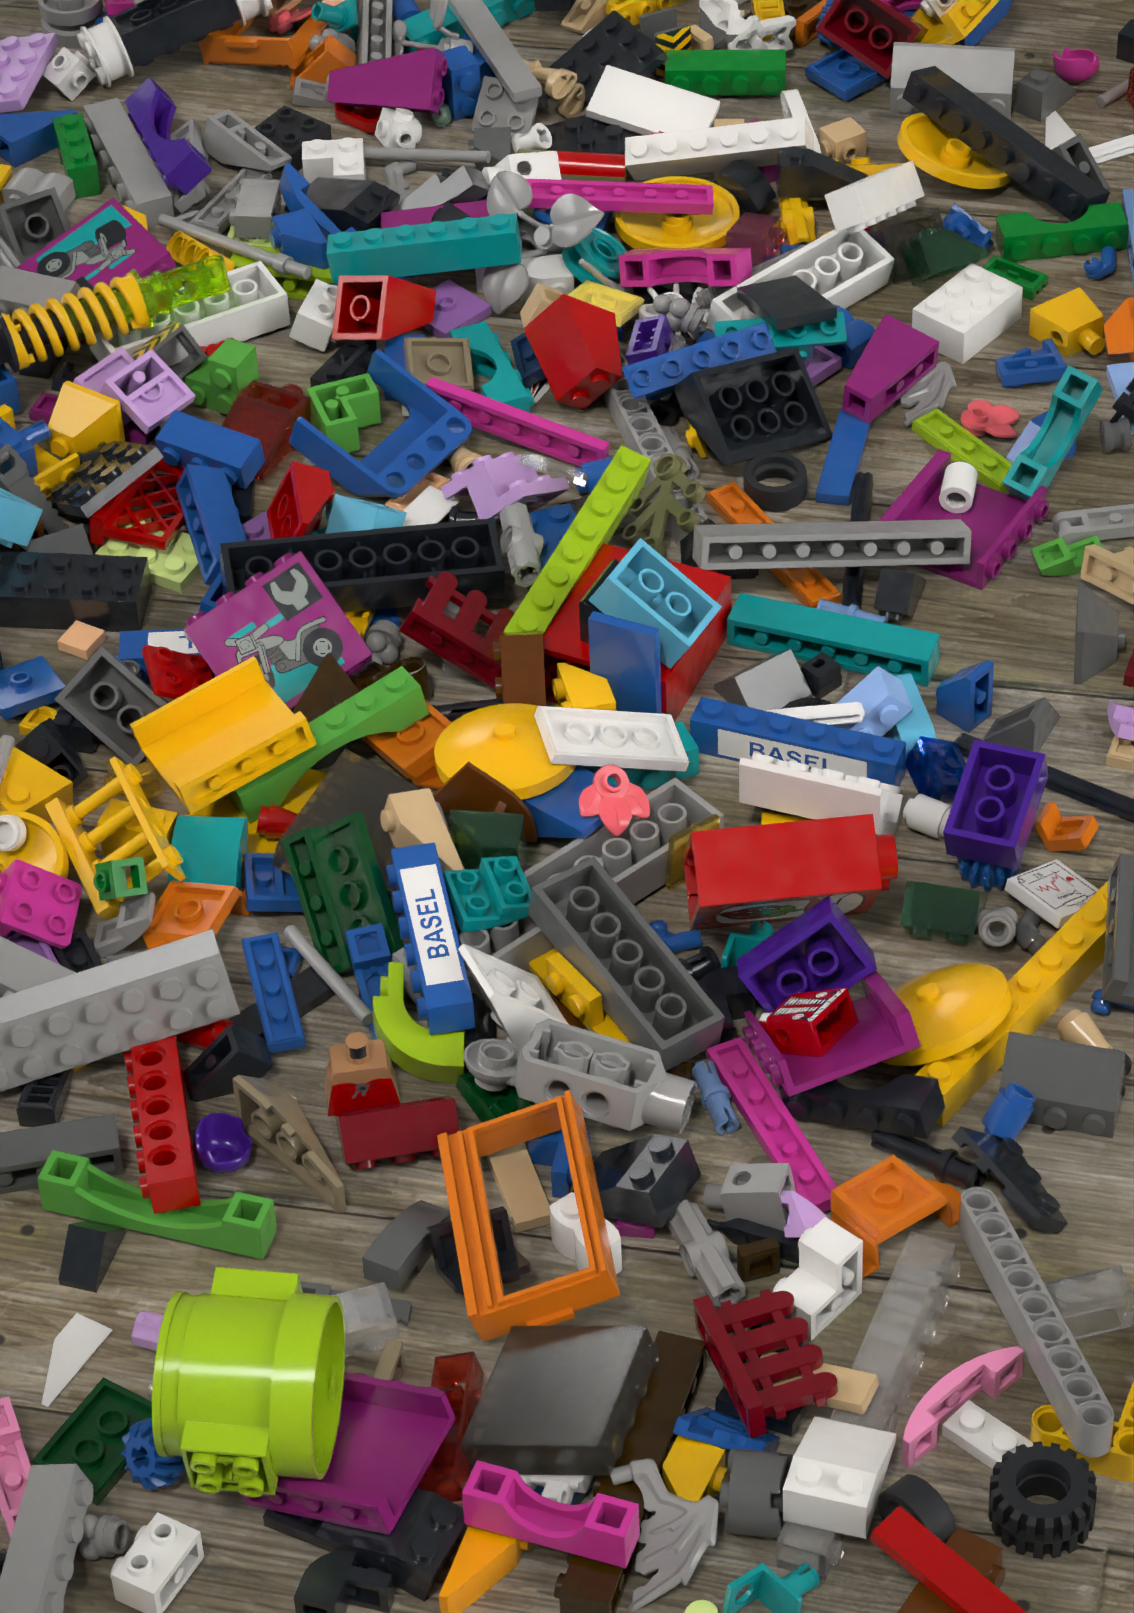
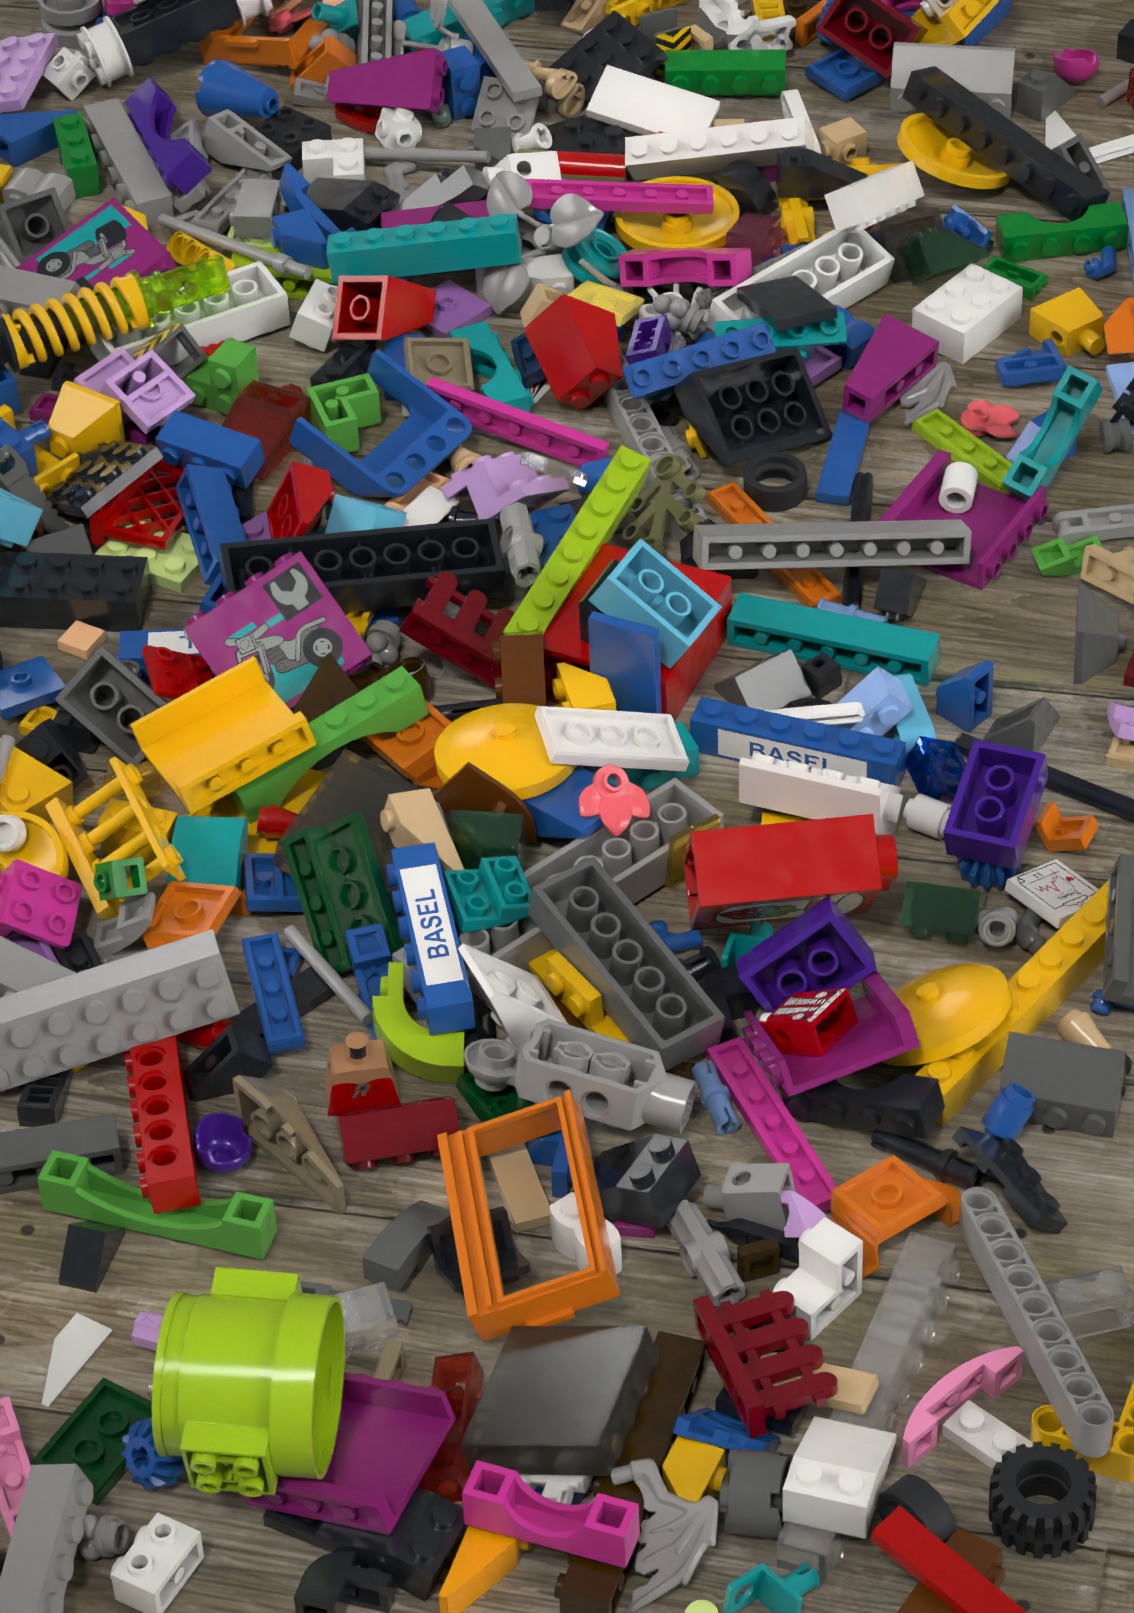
(232, 88): none -> blue cone

